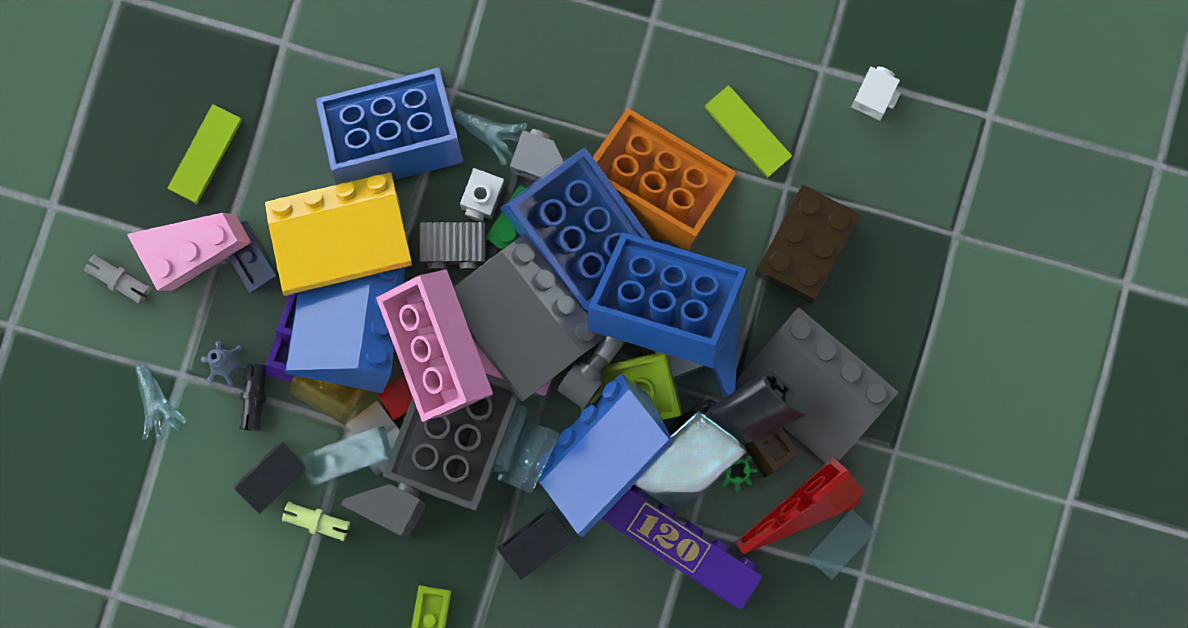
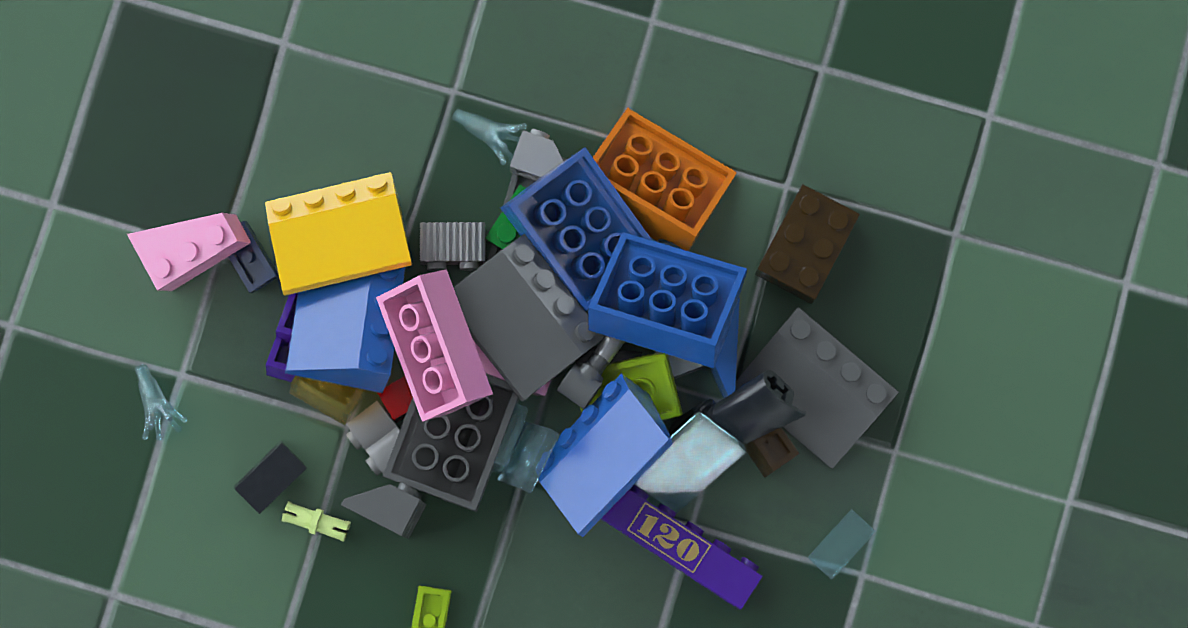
(117, 279): light grey pin -> none
(204, 154): lime tile -> none
(222, 362): sand blue piece -> none
(253, 397): black pin -> none
(347, 456): clear light blue tile -> none
(389, 128): blue slope -> none
(482, 195): white brick -> none
(534, 543): black hinge -> none
(737, 480): green gear -> none
(748, 131): lime tile -> none
(816, 500): red wedge -> none
(877, 93): white brick -> none

